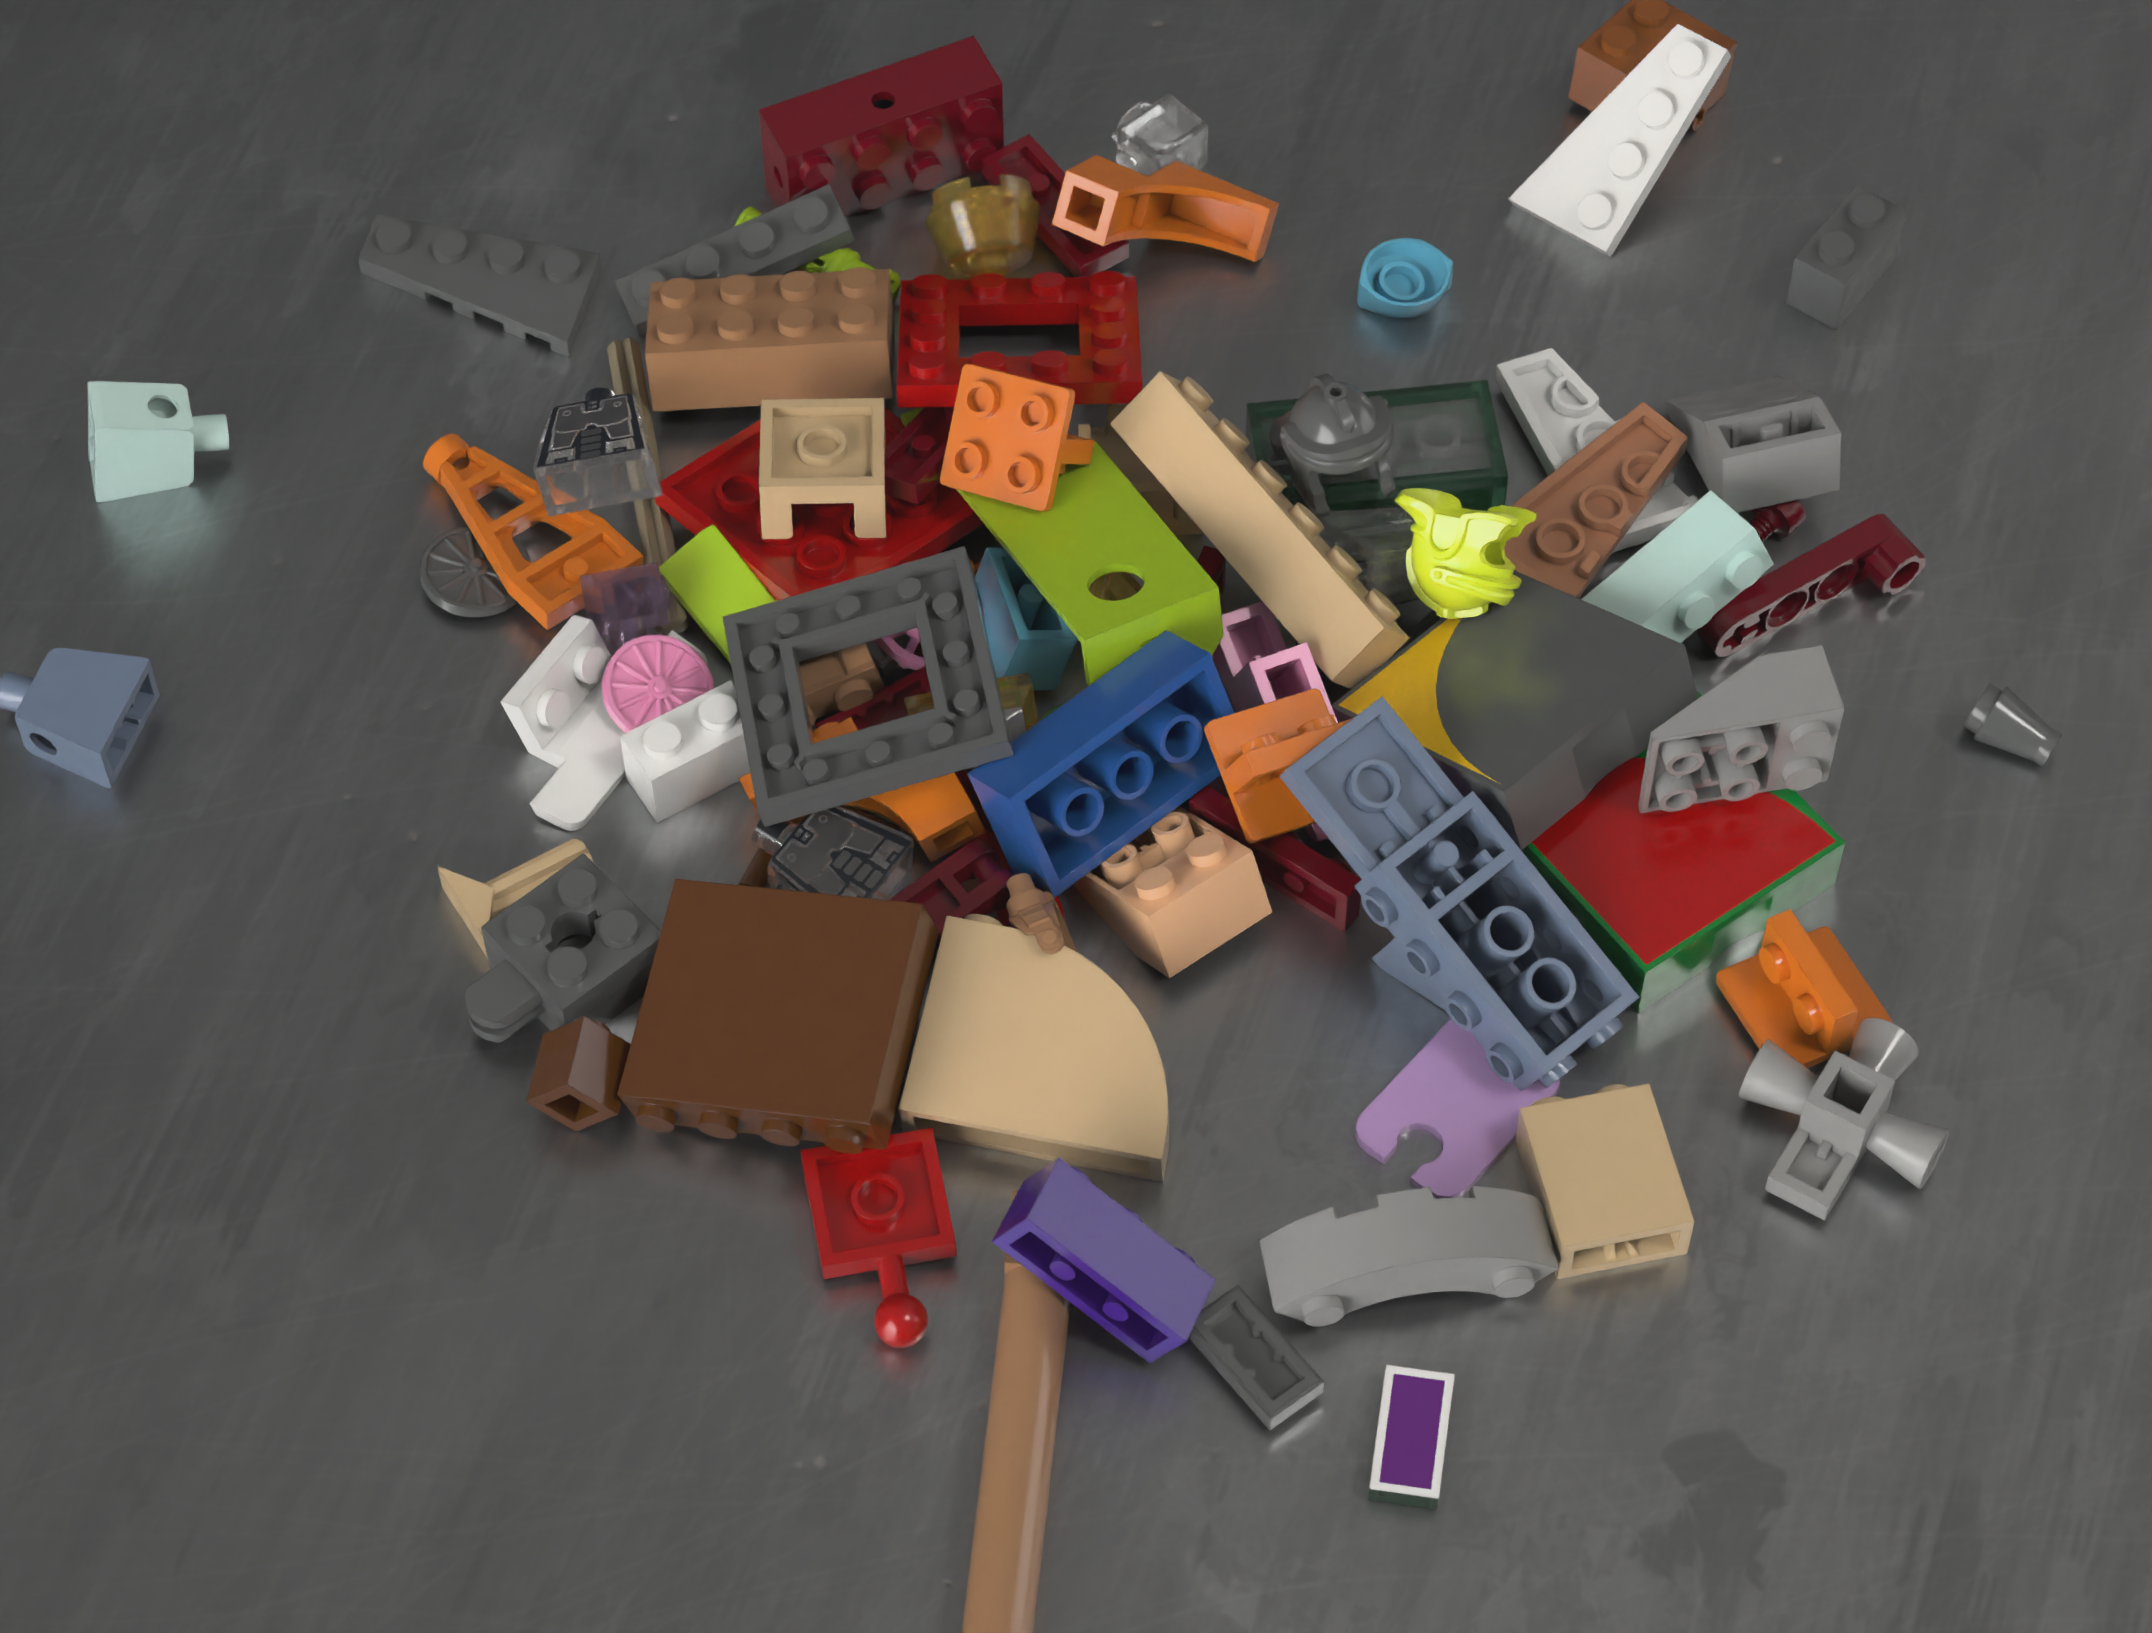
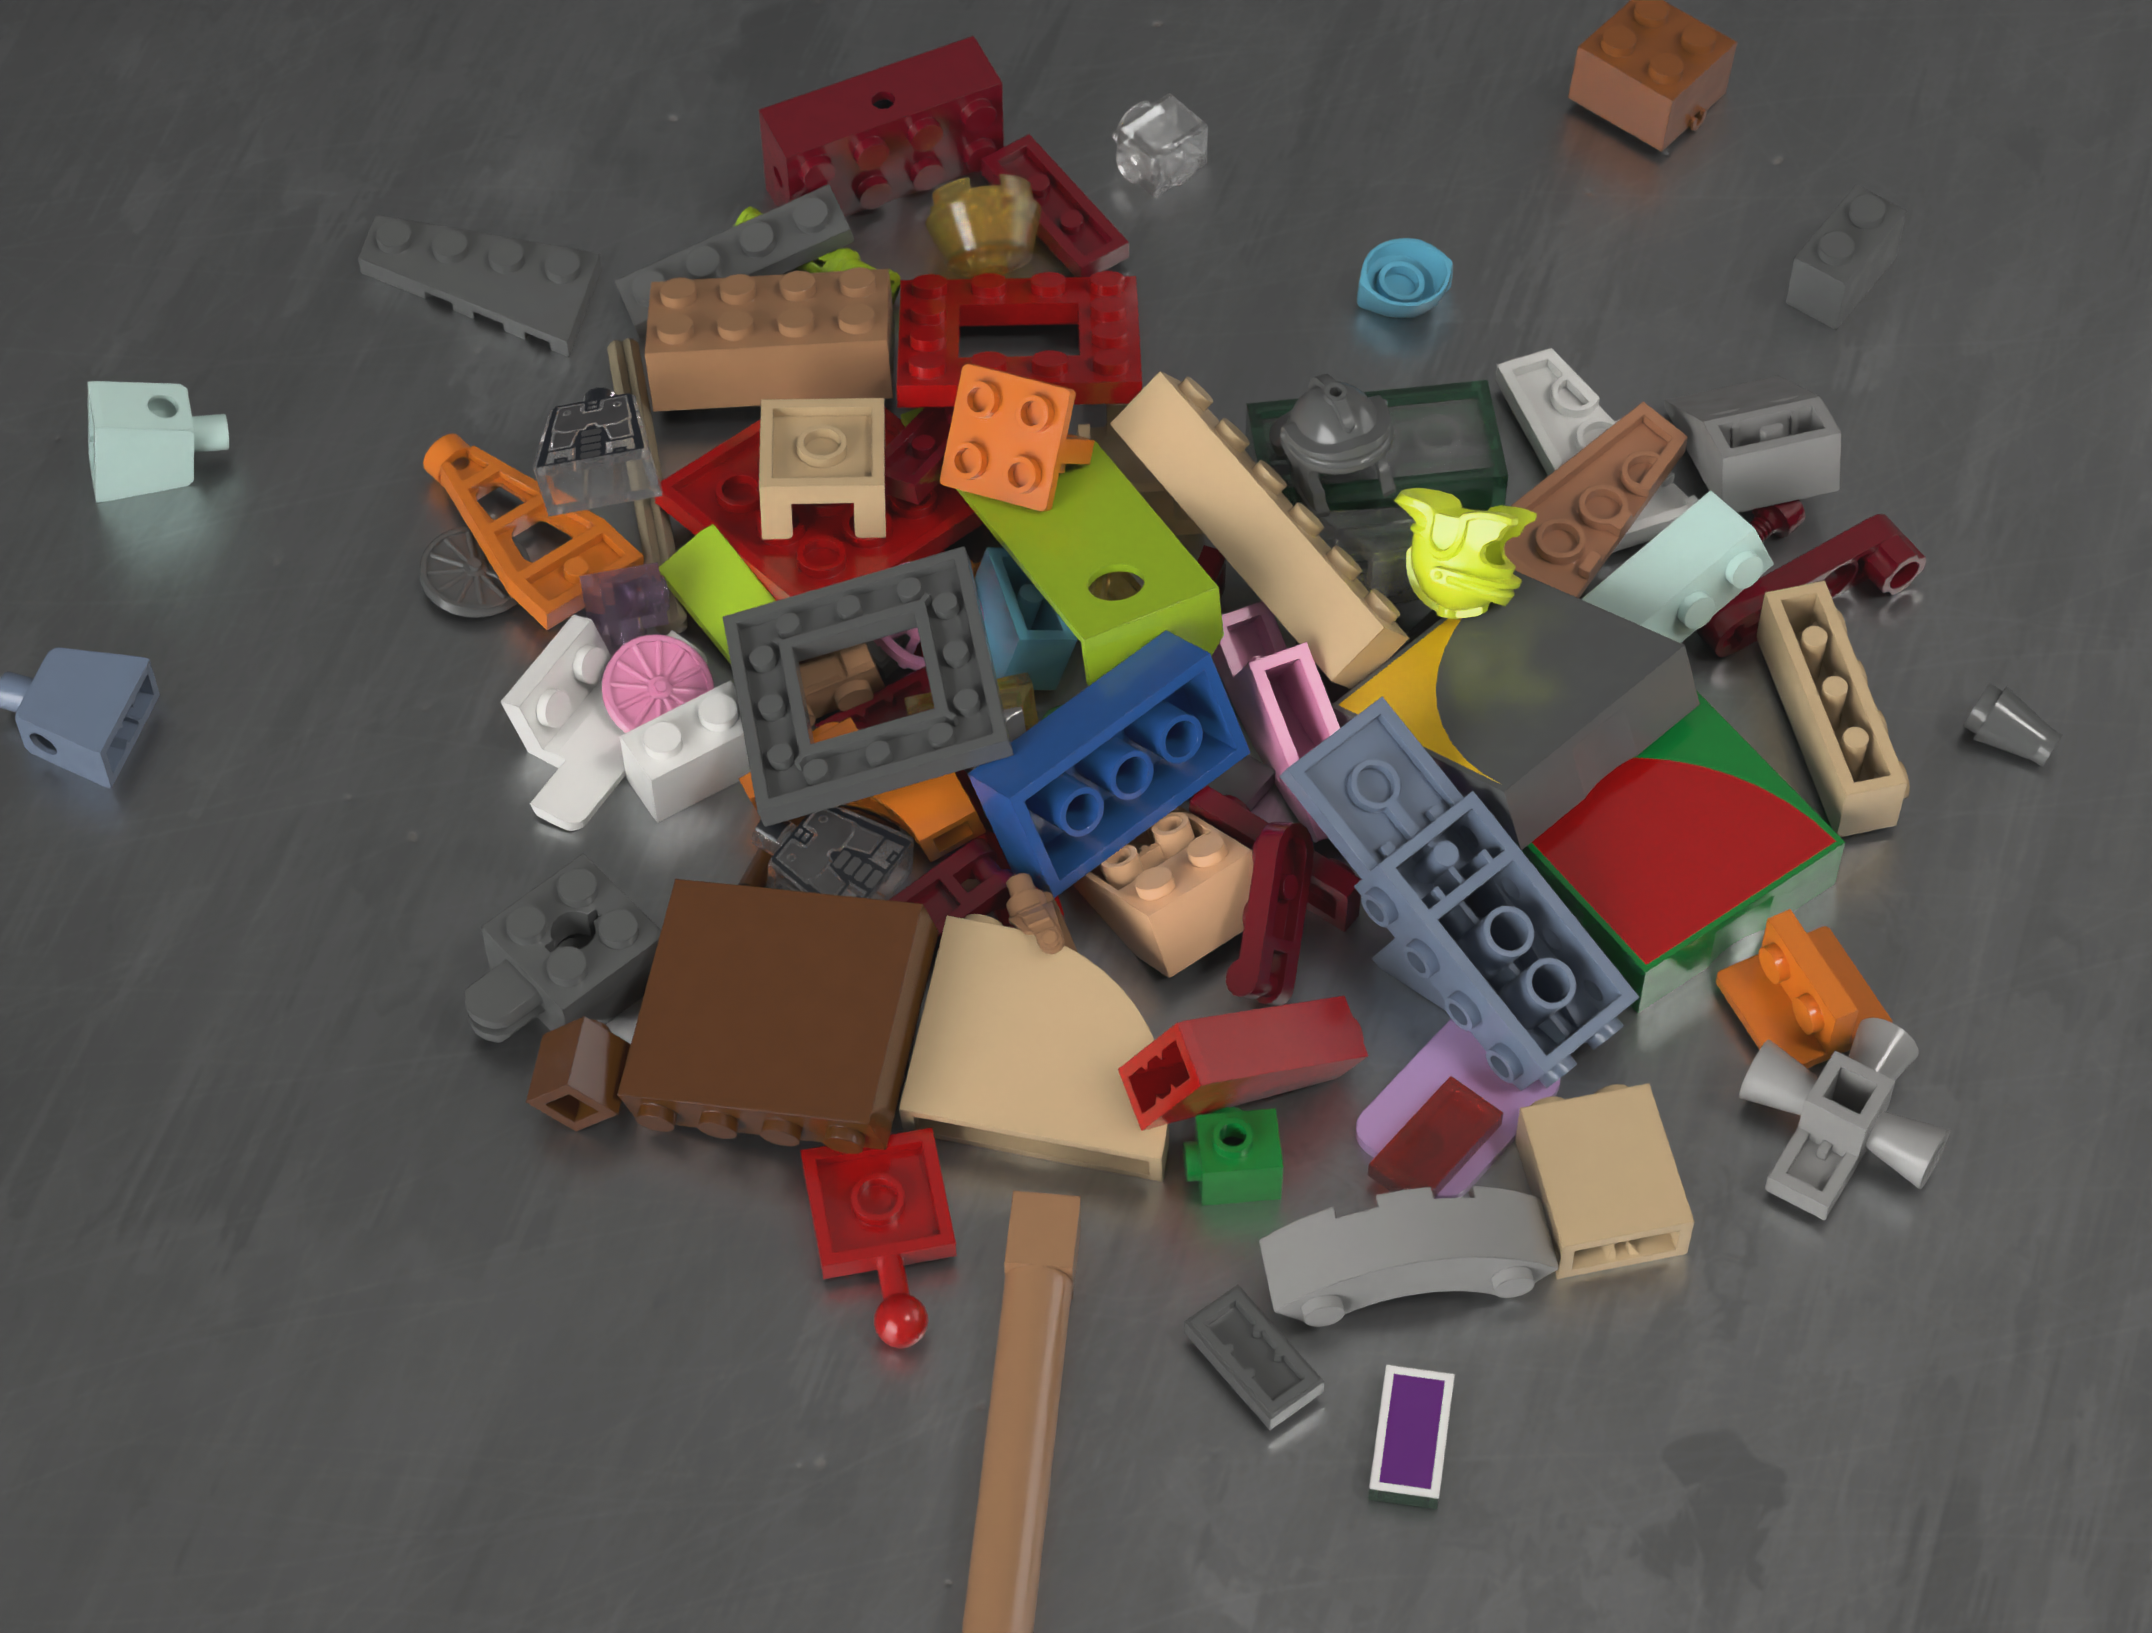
(483, 901): tan piece -> none
(1104, 1260): brick -> none
(1174, 203): orange arch -> none
(1235, 1156): none -> green brick
(1241, 1059): none -> red slope
(1257, 748): orange bracket -> none
(1274, 915): none -> dark red plate
(1436, 1140): none -> clear red tile
(1618, 152): white wing -> none
(1748, 735): light grey slope -> none
(1831, 709): none -> tan brick

